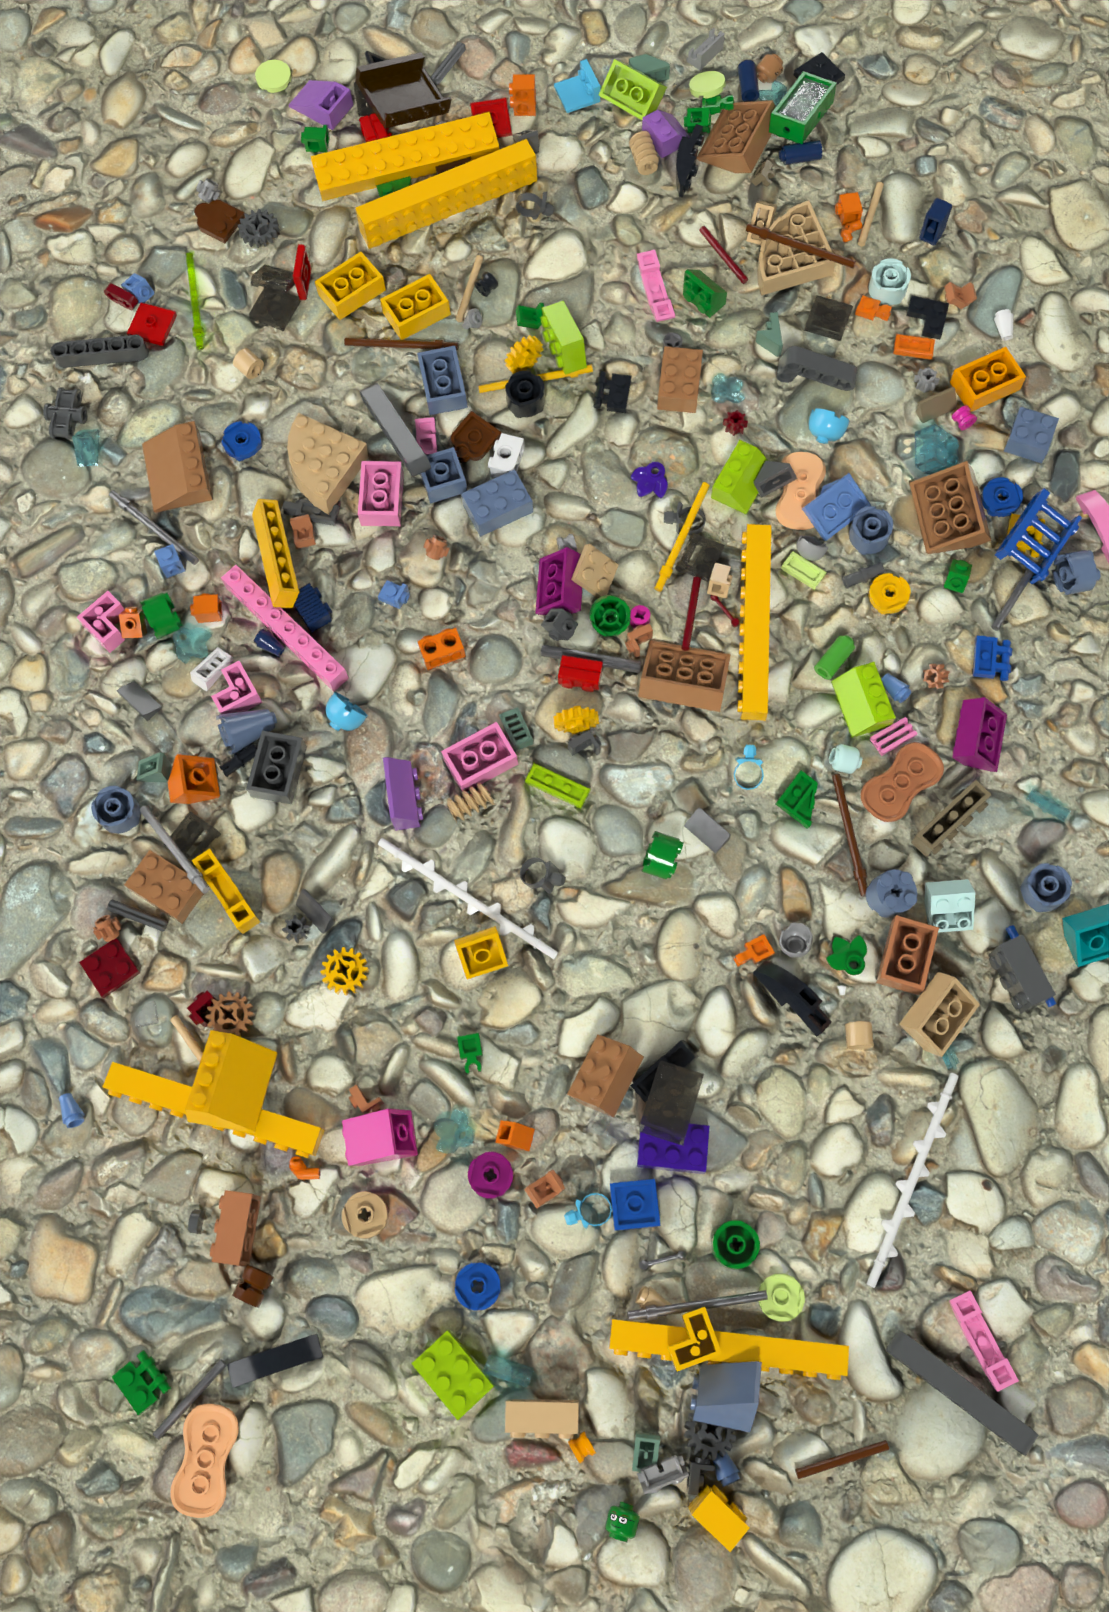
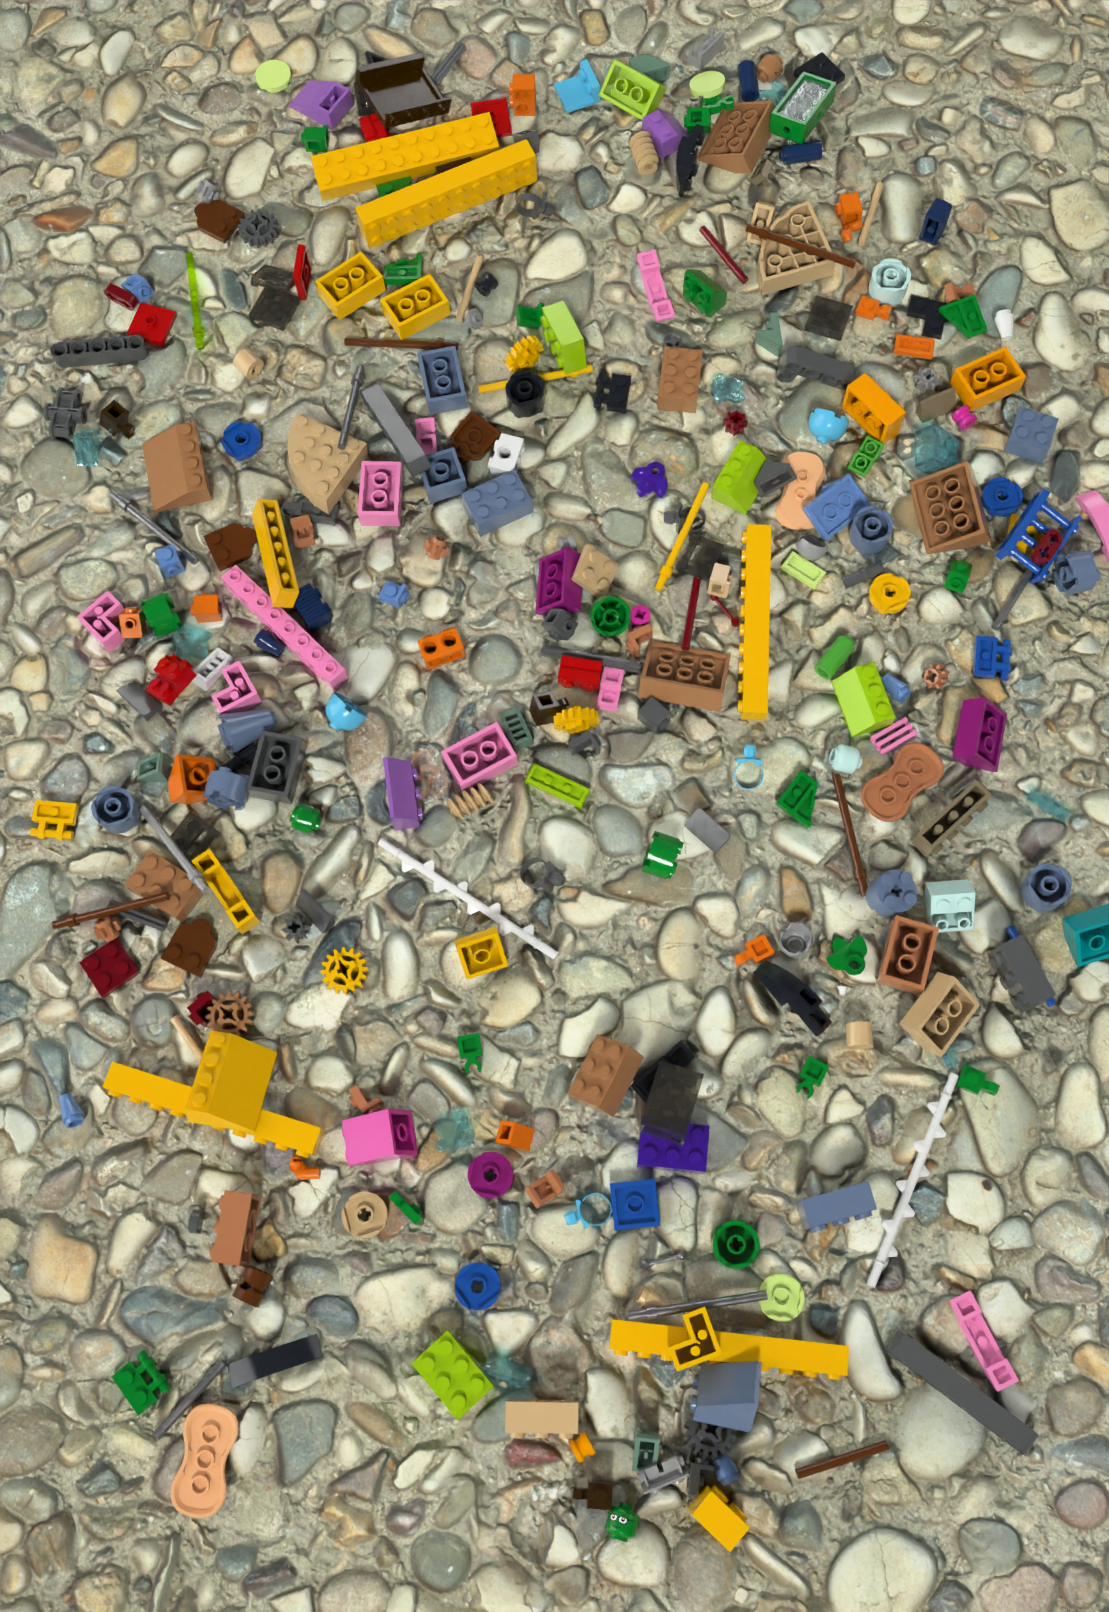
(54, 813): none -> yellow plate
(75, 919): none -> reddish brown bar
(115, 419): none -> dark brown brick
(172, 679): none -> red plate
(191, 947): none -> reddish brown plate
(226, 789): none -> sand blue brick
(231, 545): none -> reddish brown plate
(305, 818): none -> green head
(357, 382): none -> dark grey bar
(403, 271): none -> green wing
(412, 1211): none -> green plate
(545, 706): none -> dark brown brick
(597, 1494): none -> dark brown brick
(610, 689): none -> bright pink slope
(654, 716): none -> dark grey brick
(813, 1074): none -> green plate
(836, 1207): none -> sand blue brick
(866, 456): none -> bright green slope
(873, 409): none -> light orange brick
(965, 316): none -> green wing
(973, 1081): none -> green plate
(1043, 544): none -> dark red beam

